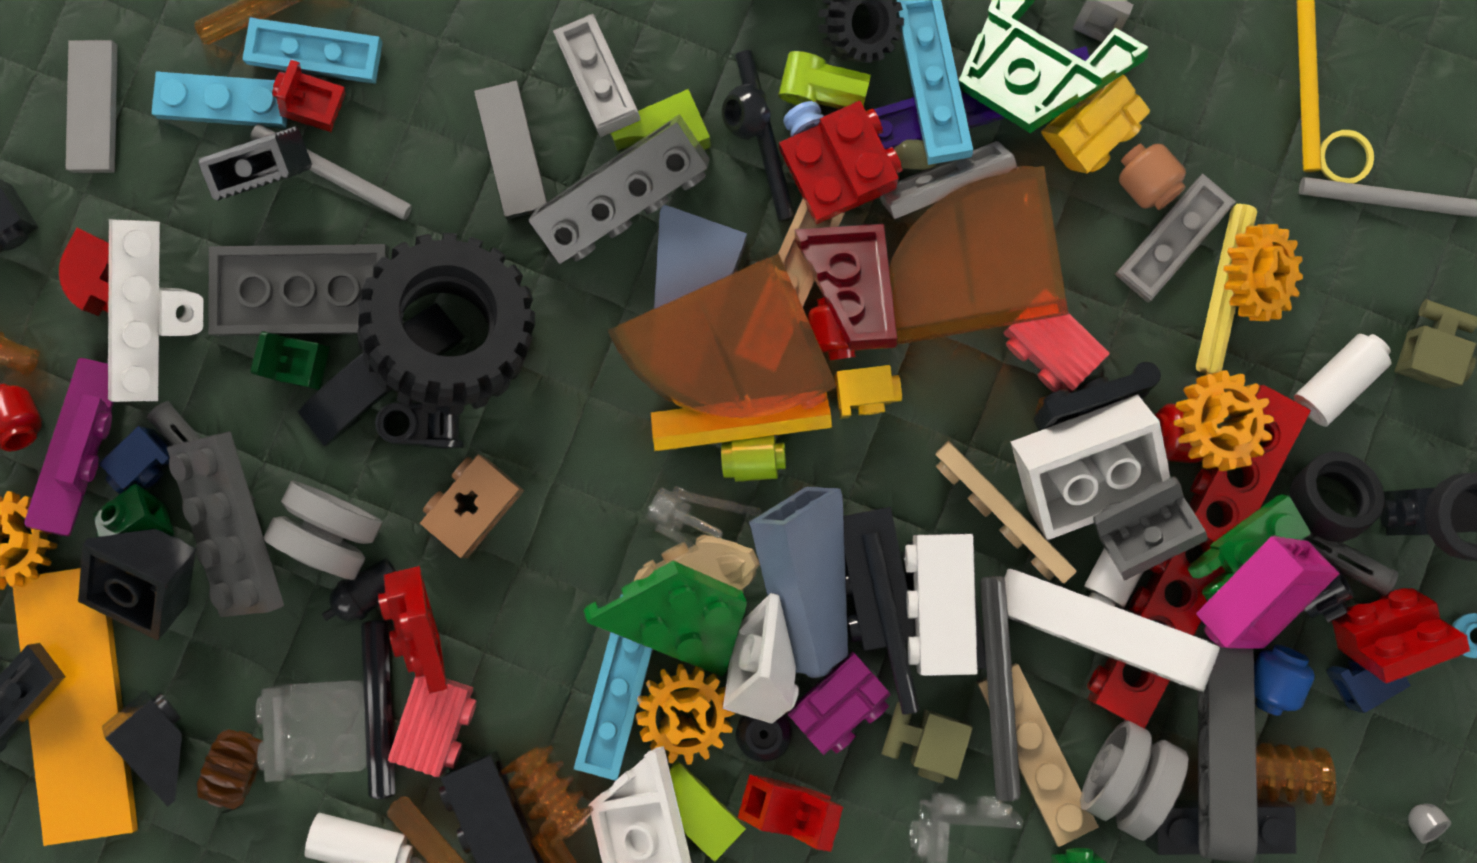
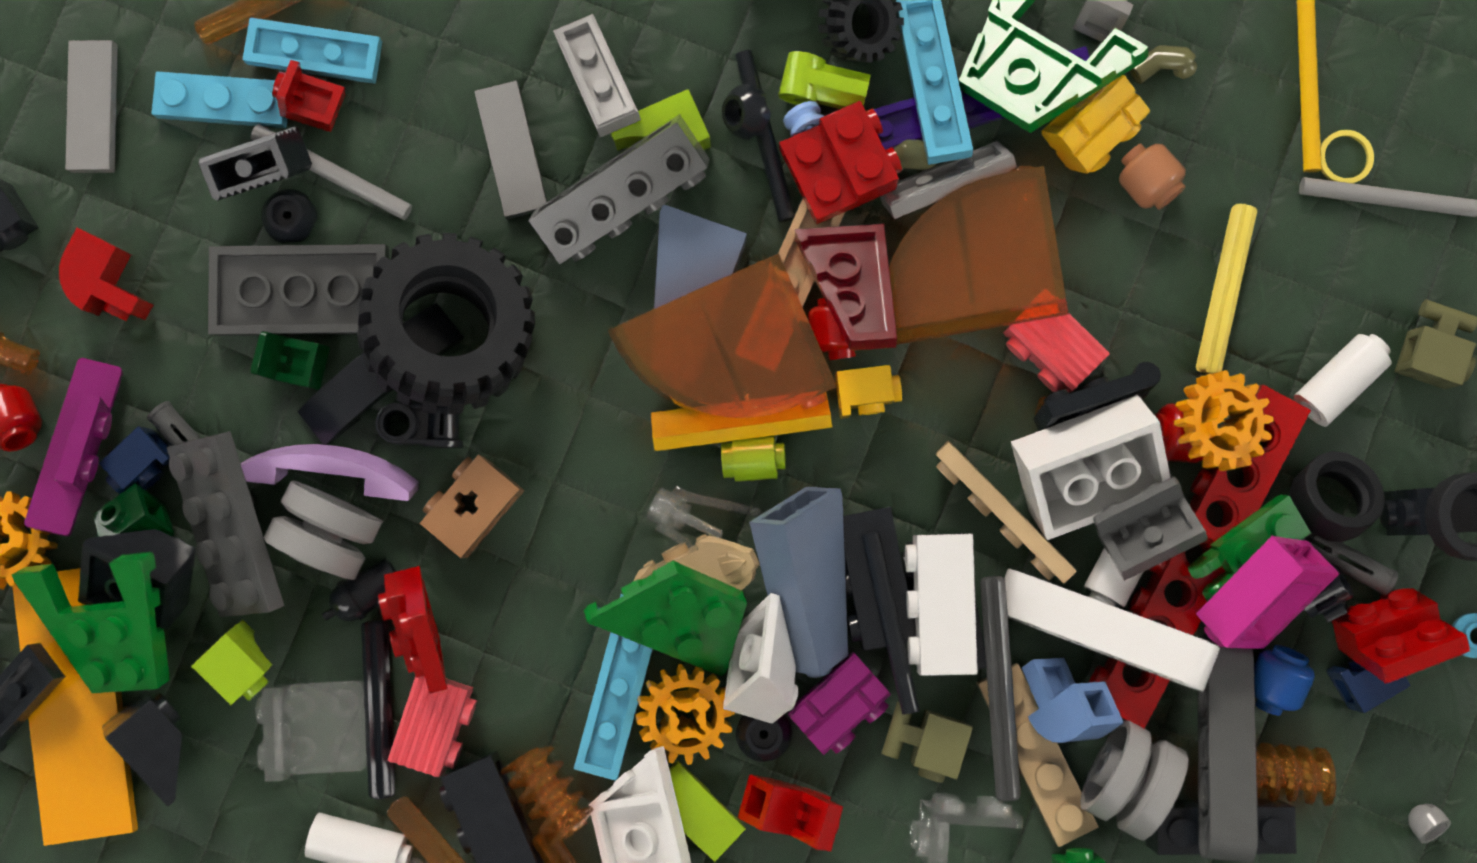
(107, 643): none -> green wing
(141, 311): white plate -> none
(229, 769): reddish brown gear -> none
(235, 664): none -> lime arch
(292, 229): none -> black plate
(380, 476): none -> lavender slope
(1068, 708): none -> medium blue brick
(1166, 57): none -> olive arm
(1175, 238): light grey tile -> none
(1263, 272): light orange gear -> none

